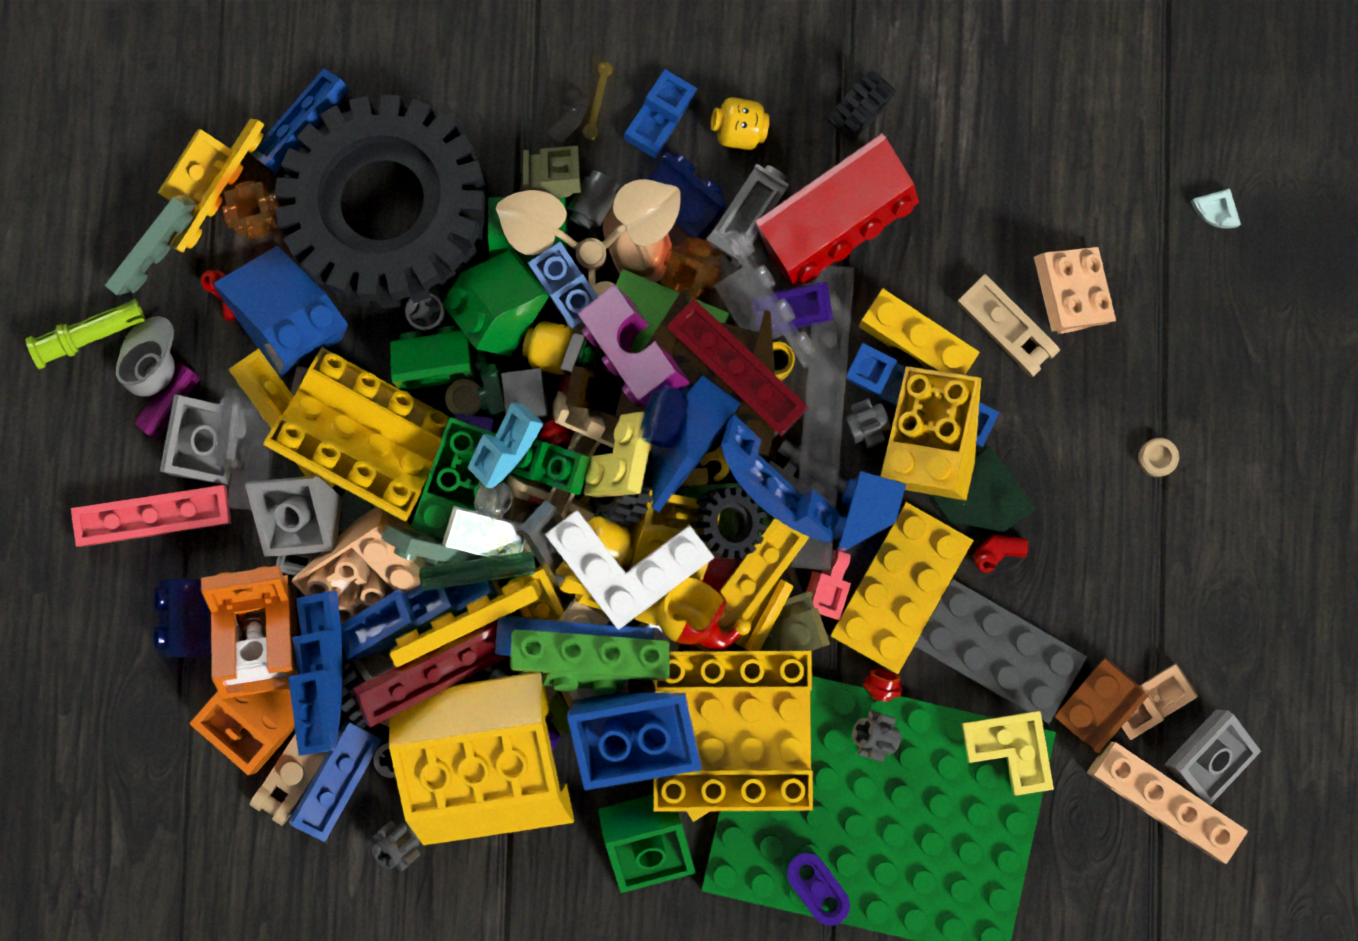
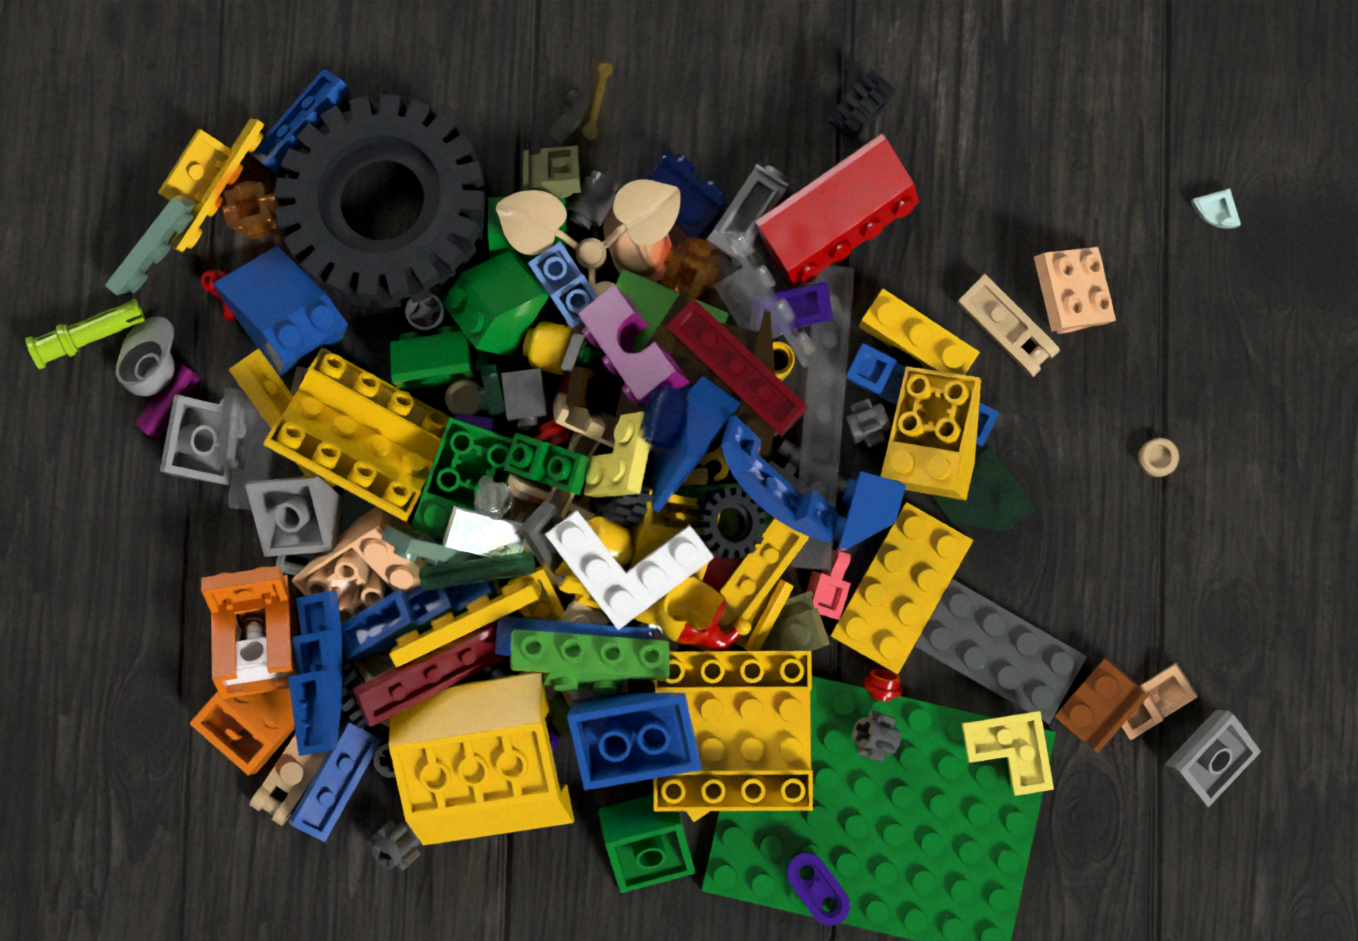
(151, 516): coral plate -> none
(183, 619): clear blue bracket -> none
(501, 453): medium azure slope -> none
(660, 113): blue slope -> none
(740, 123): yellow head -> none
(996, 548): red arm -> none
(1167, 802): light nougat brick -> none

